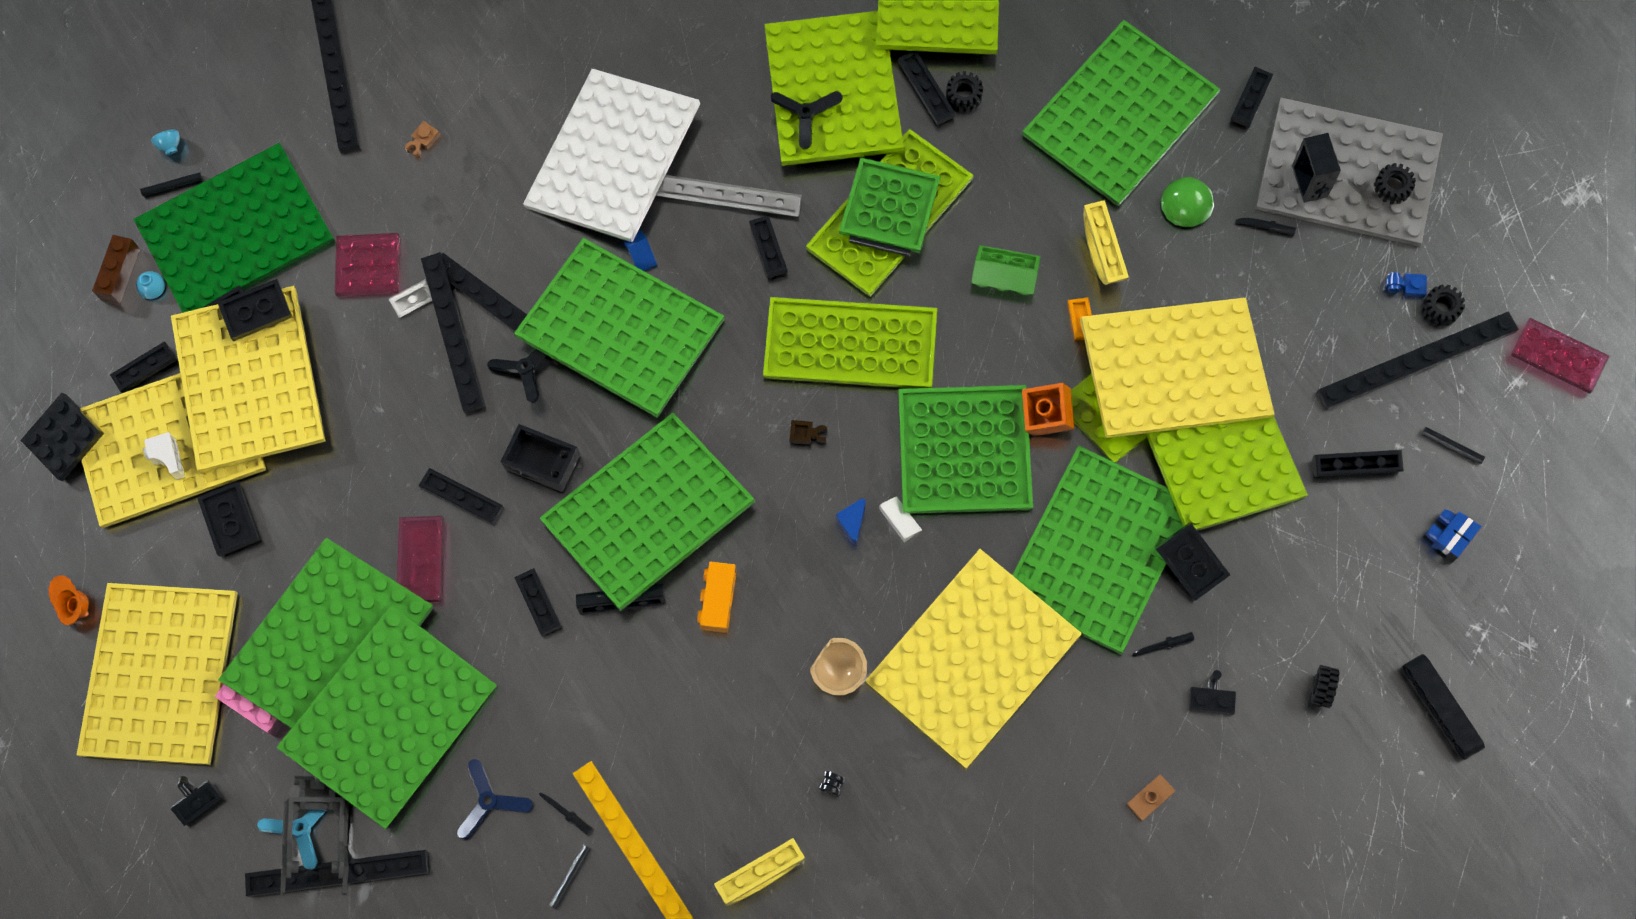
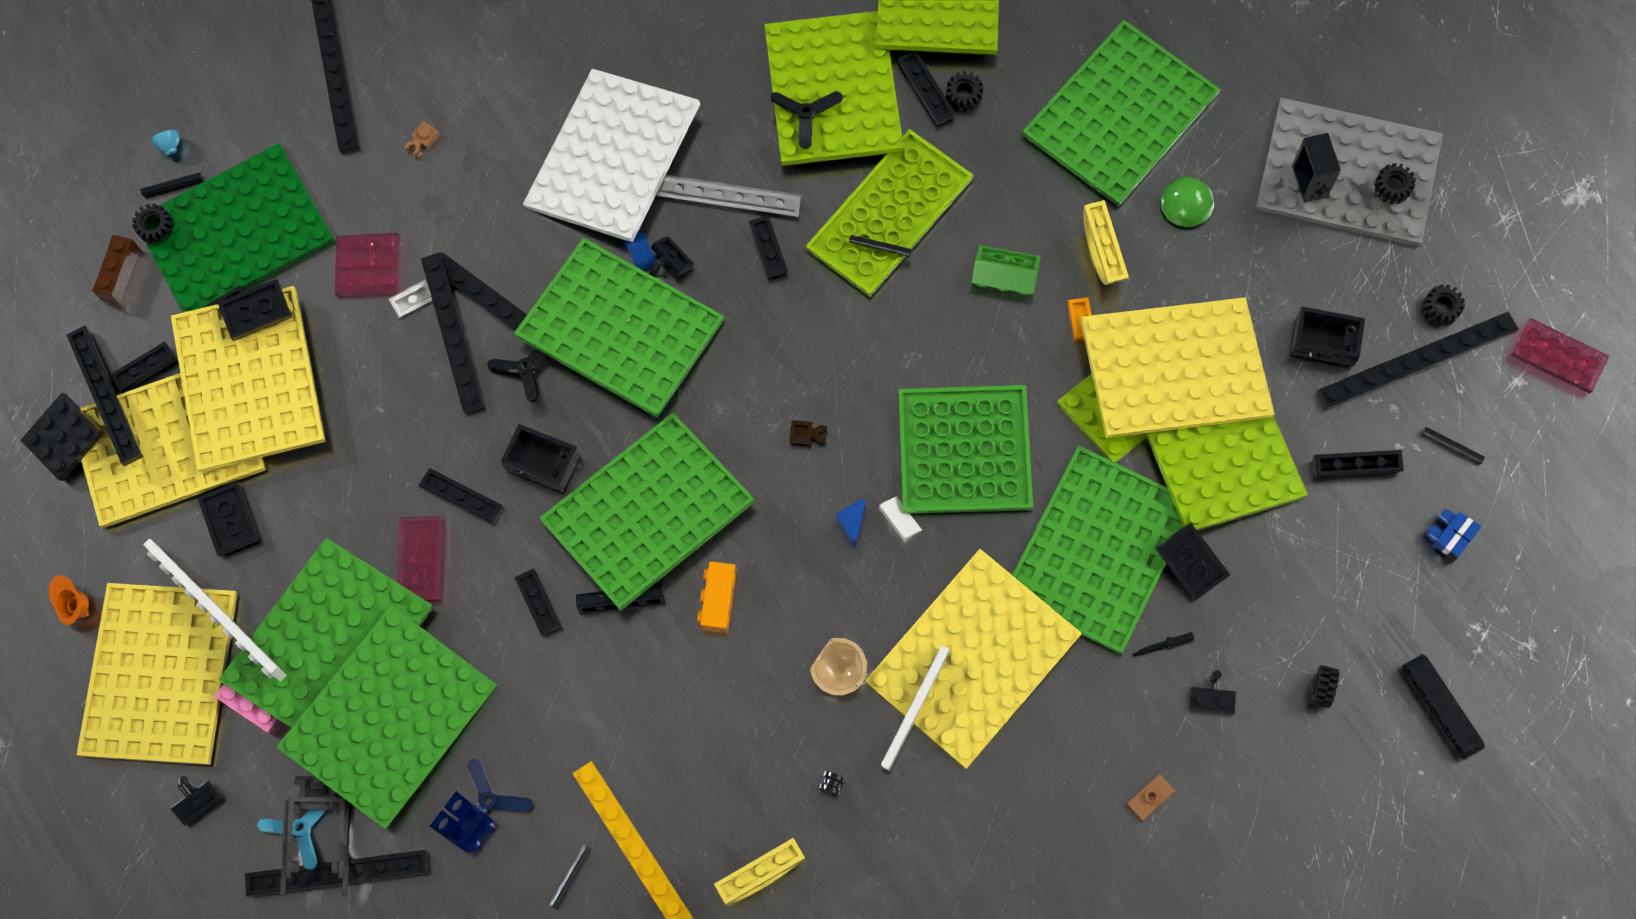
(104, 396): none -> black plate
(148, 214): none -> black tyre
(150, 285): medium azure brick -> none
(164, 451): white arch -> none
(217, 615): none -> white plate
(468, 829): none -> clear blue hips
(570, 816): black piece -> none
(671, 256): none -> black plate
(850, 343): lime plate -> none
(890, 204): bright green plate -> none
(915, 708): none -> white tile
(1048, 409): orange brick -> none
(1251, 97): black plate -> none
(1272, 226): black piece -> none
(1328, 336): none -> black piece
(1412, 284): blue plate -> none

